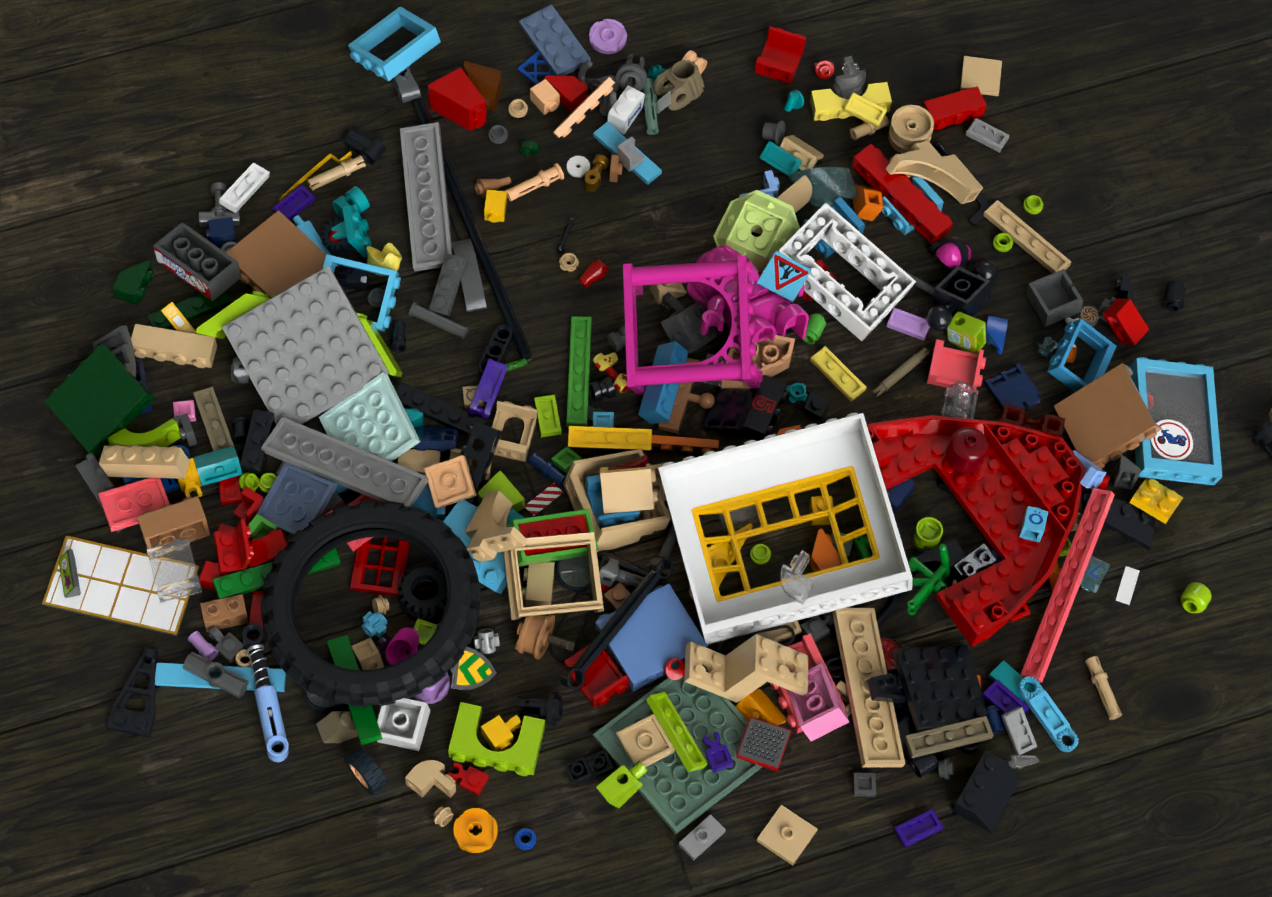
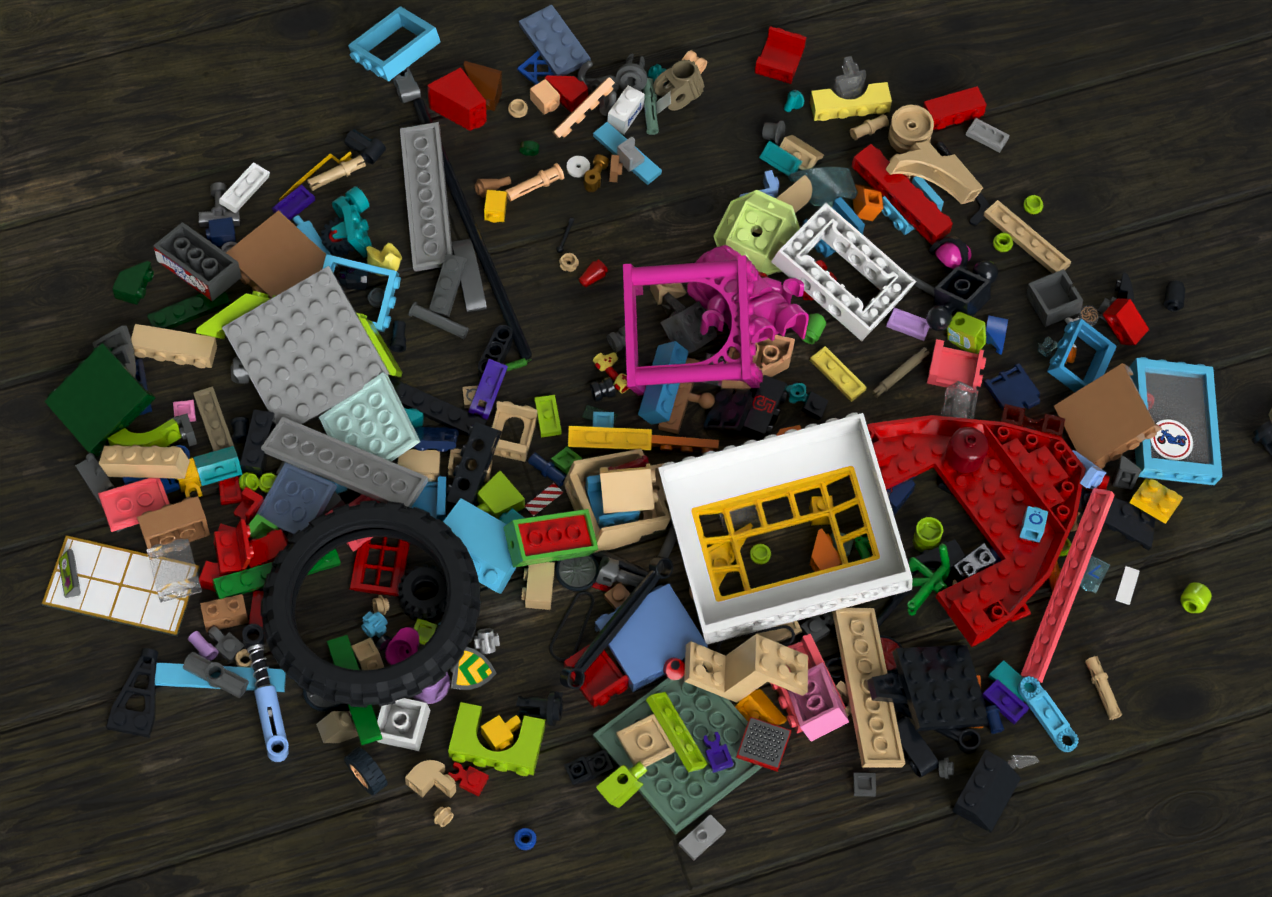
(177, 319): yellow sticker -> none
(450, 482): light nougat plate -> none
(466, 822): light orange plate -> none
(489, 529): tan arch -> none
(498, 134): dark grey plate -> none
(517, 610): tan piece -> none
(537, 634): medium nougat wheel -> none
(579, 371): bright green tile -> none
(607, 36): lavender tile -> none
(784, 276): medium azure piece -> none
(787, 835): tan plate -> none
(793, 582): clear brick -> none
(824, 69): red plate -> none
(865, 110): light yellow tile -> none
(918, 828): dark purple plate -> none
(948, 737): dark tan plate -> none
(981, 73): tan tile -> none
(1019, 730): light grey plate -> none

